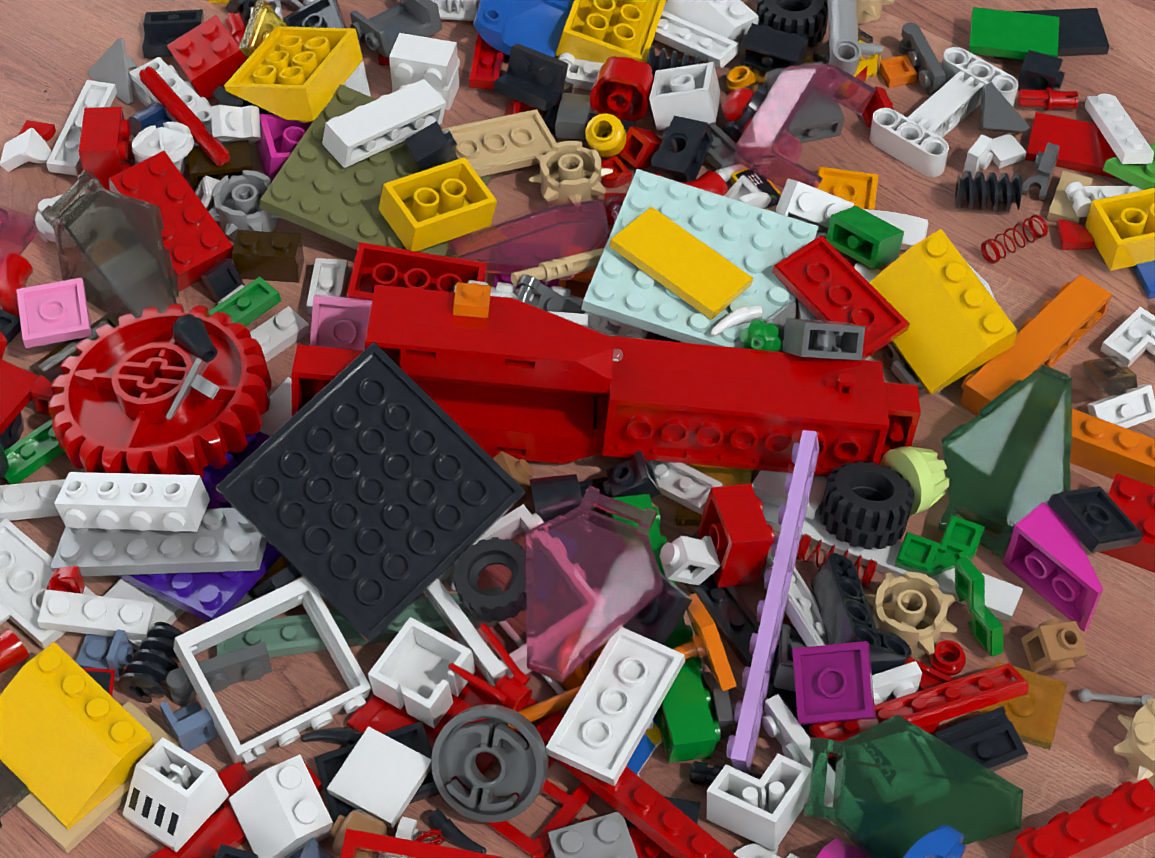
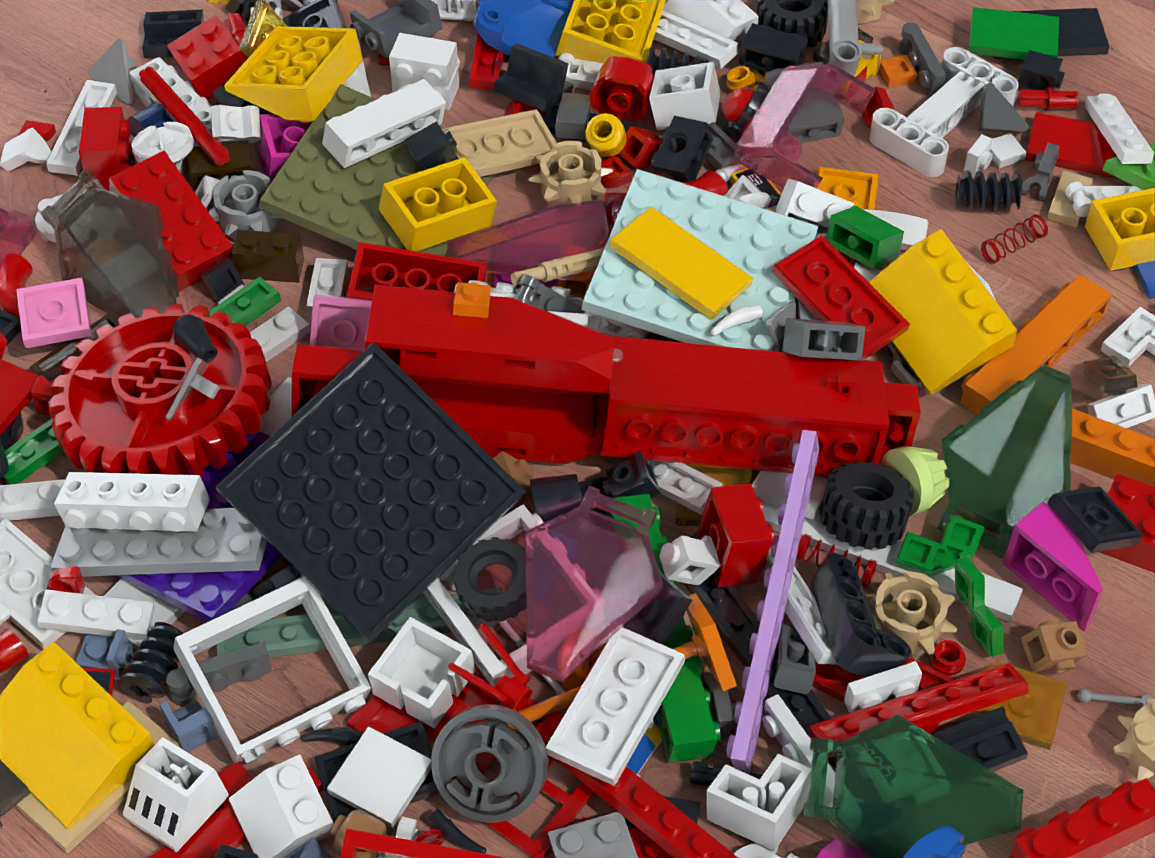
(765, 333): green plant -> none
(833, 683): magenta plate -> none
(1073, 236): red tile -> none

